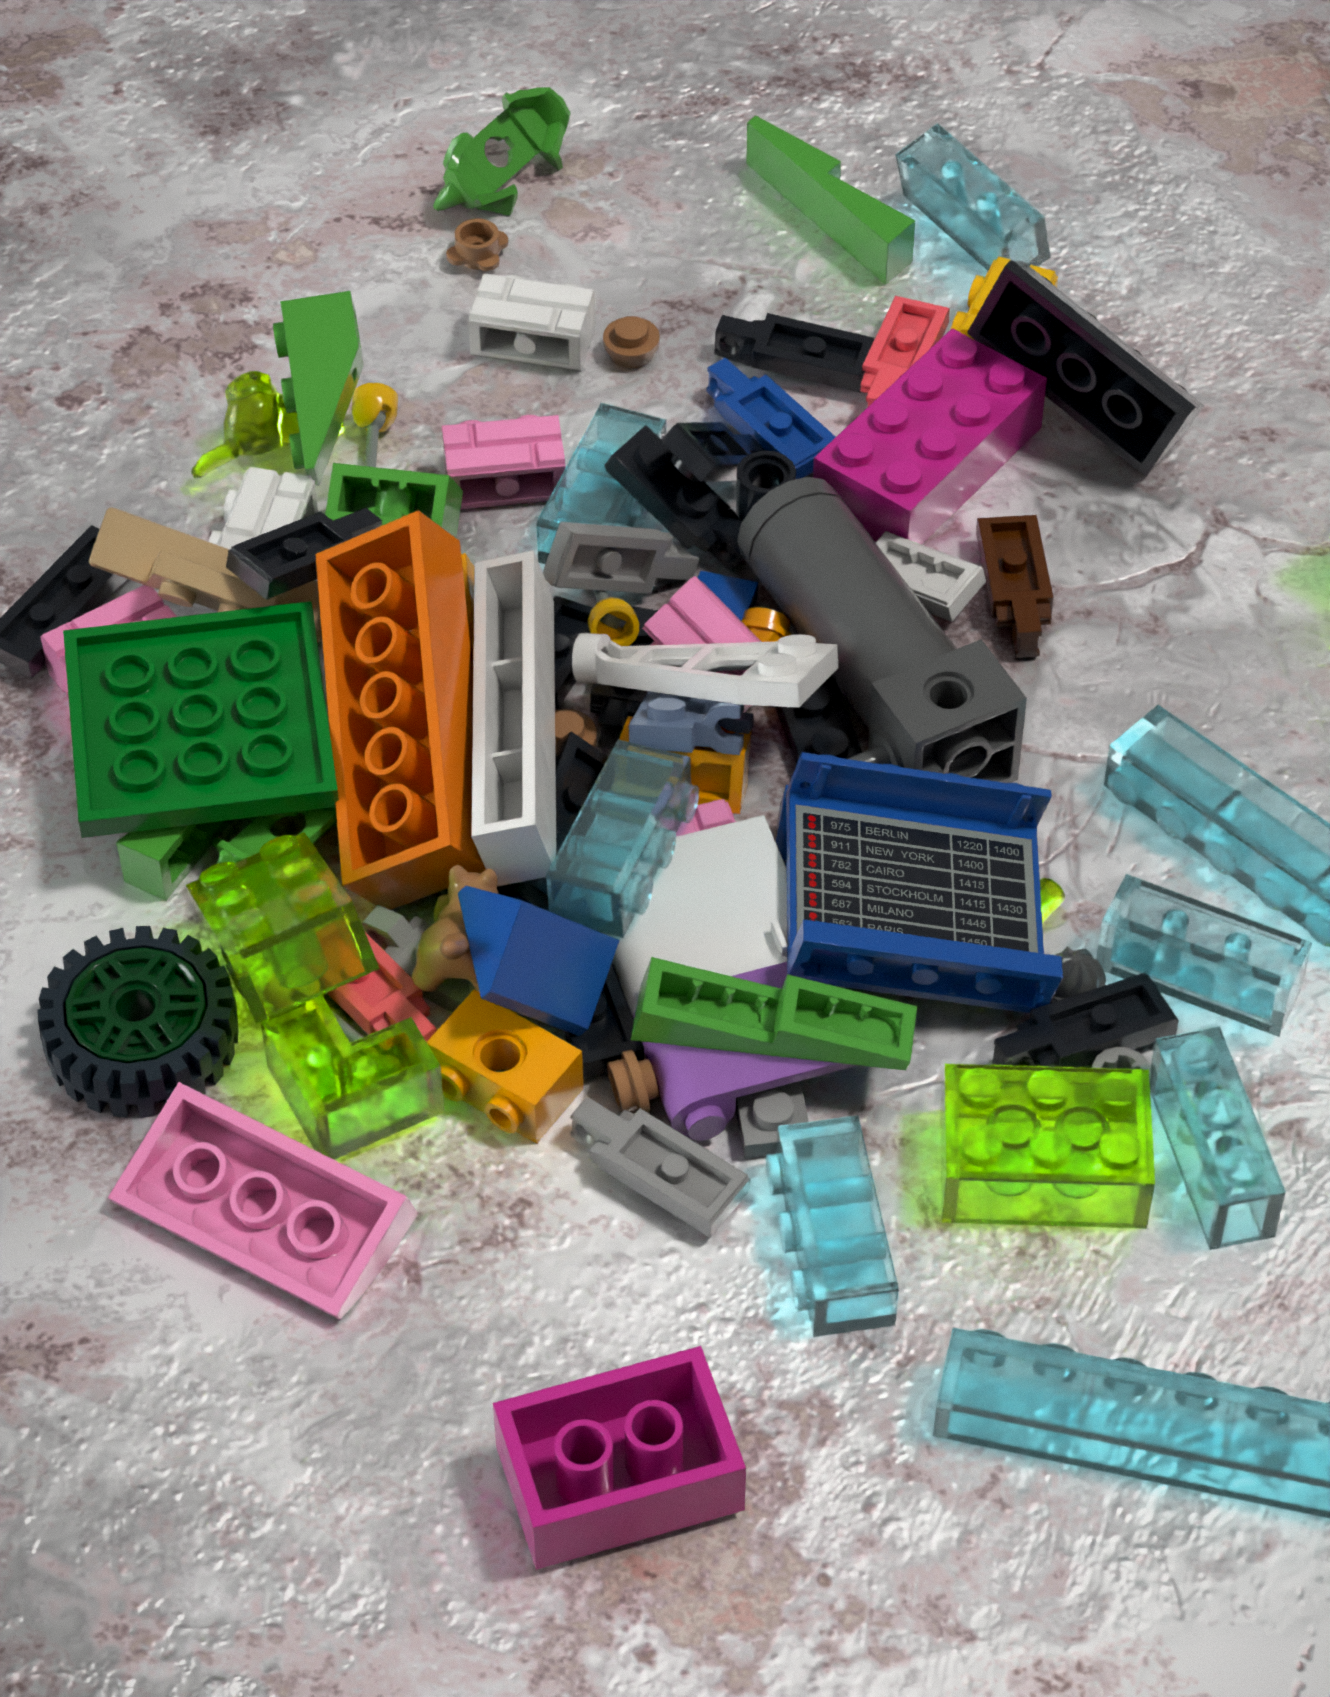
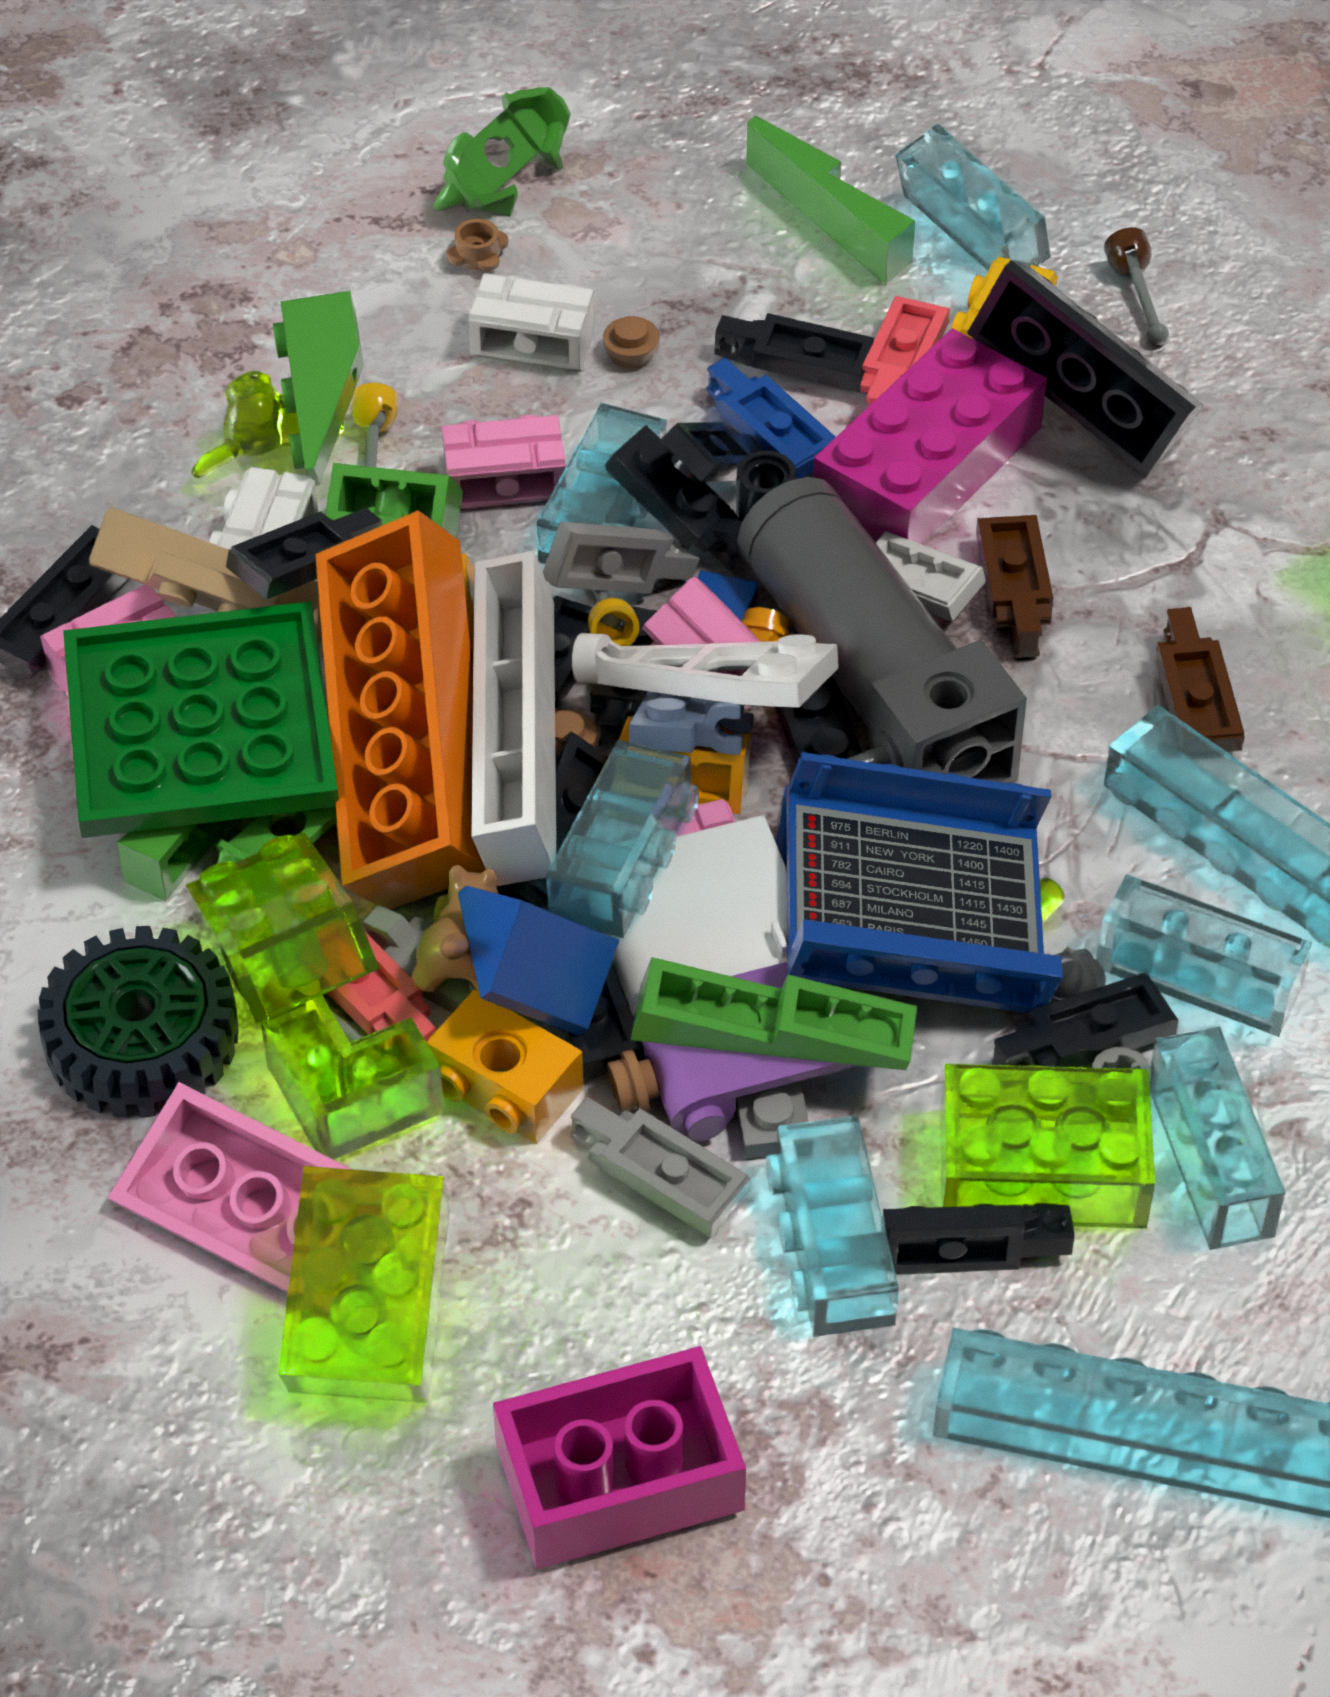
(365, 1284): none -> clear neon green brick
(976, 1236): none -> black hinge
(1134, 264): none -> hinge
(1198, 681): none -> reddish brown hinge

